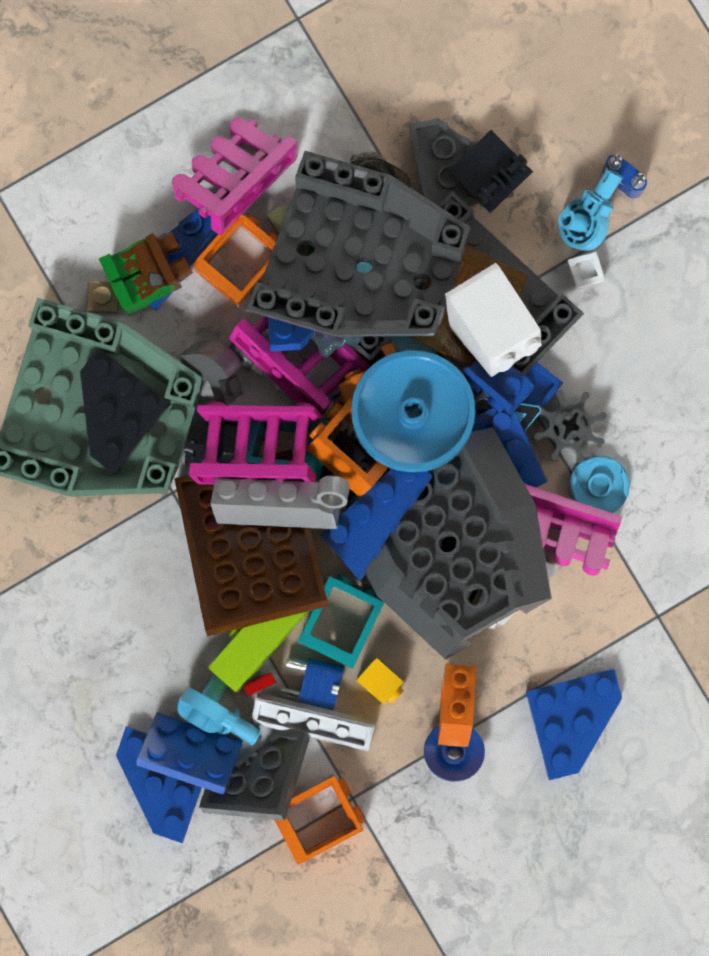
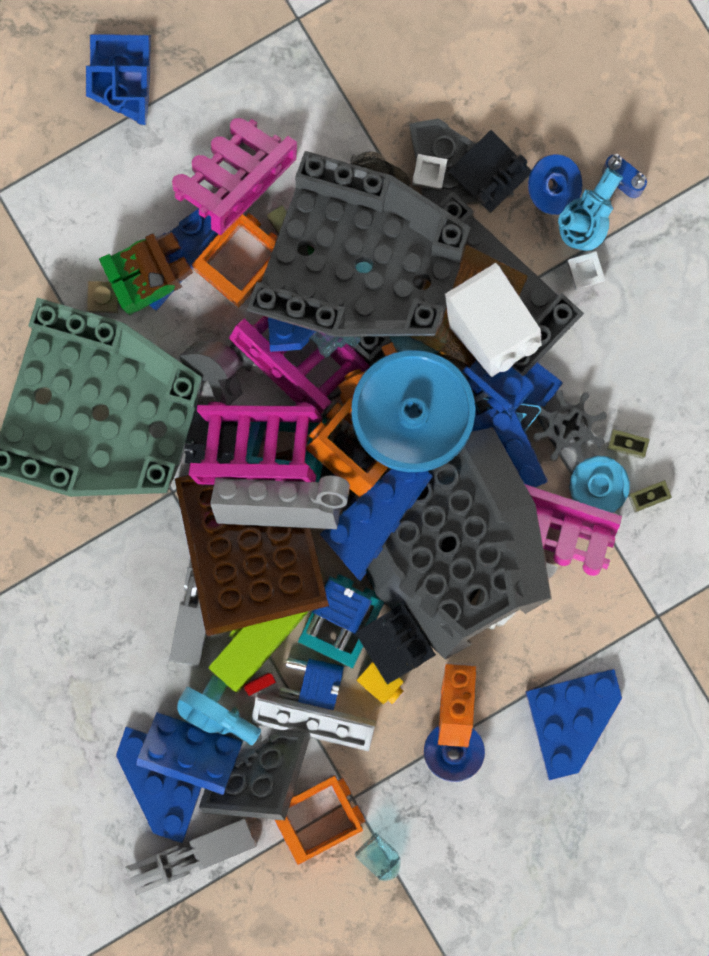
(117, 410): black plate -> none
(120, 73): none -> blue slope
(189, 630): none -> light grey arm
(207, 849): none -> light grey arm
(344, 610): none -> blue piece
(379, 858): none -> clear light blue plate
(395, 643): none -> black hinge
(429, 172): none -> white plate
(565, 179): none -> blue dish
(628, 444): none -> olive piece
(649, 496): none -> olive piece

